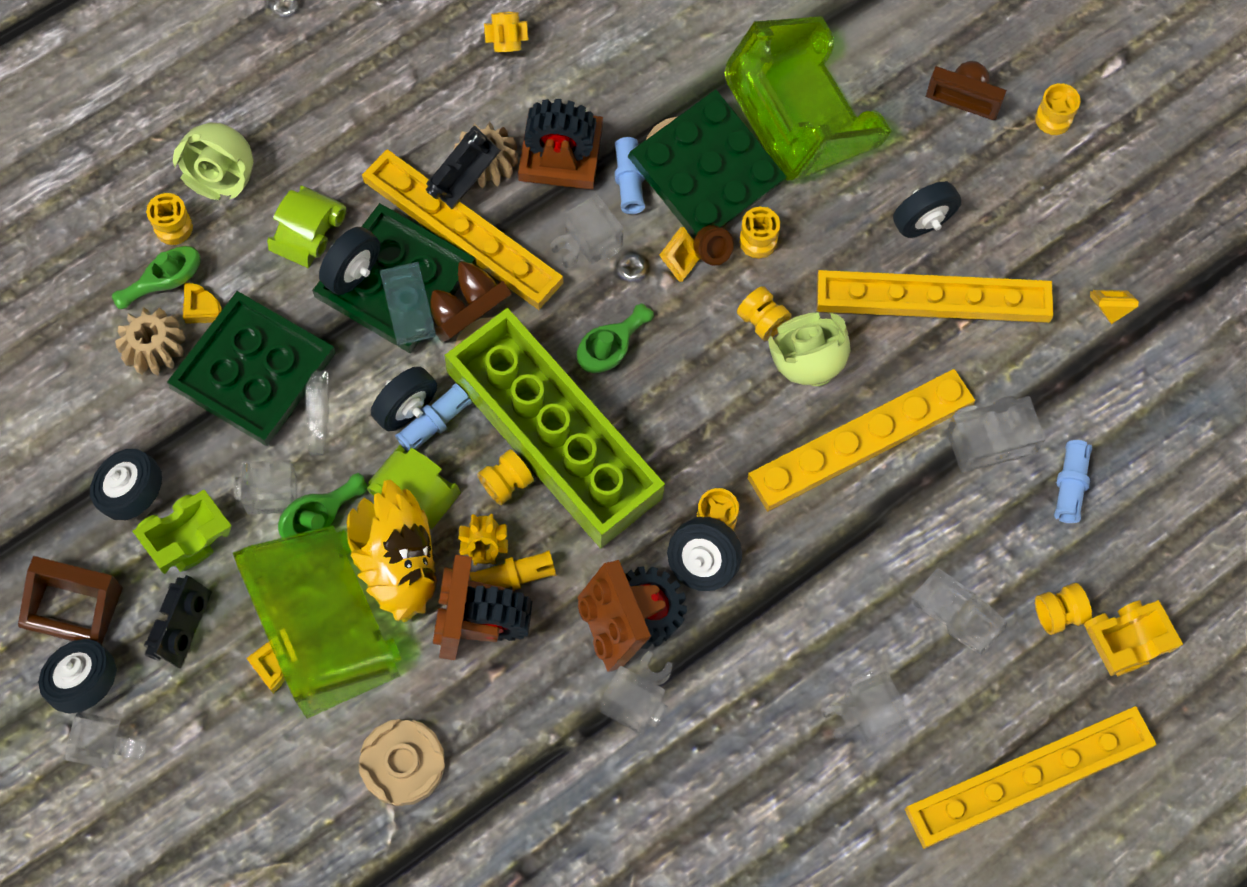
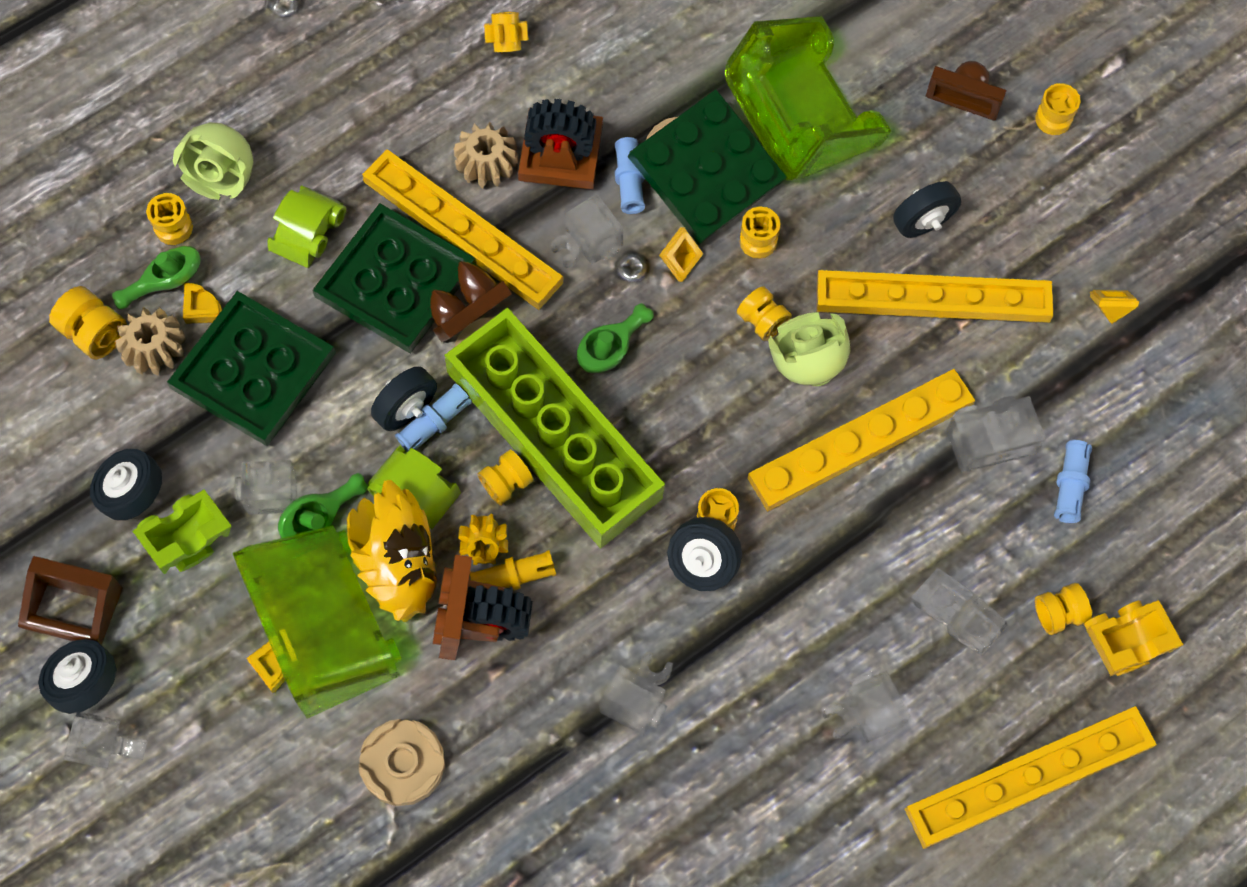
(87, 322): none -> yellow wheel
(184, 606): black hinge -> none
(317, 411): clear tile -> none
(349, 260): black wheel -> none
(408, 303): clear light blue plate -> none
(462, 167): black hinge -> none
(630, 611): dark orange plate -> none
(713, 245): reddish brown tile -> none

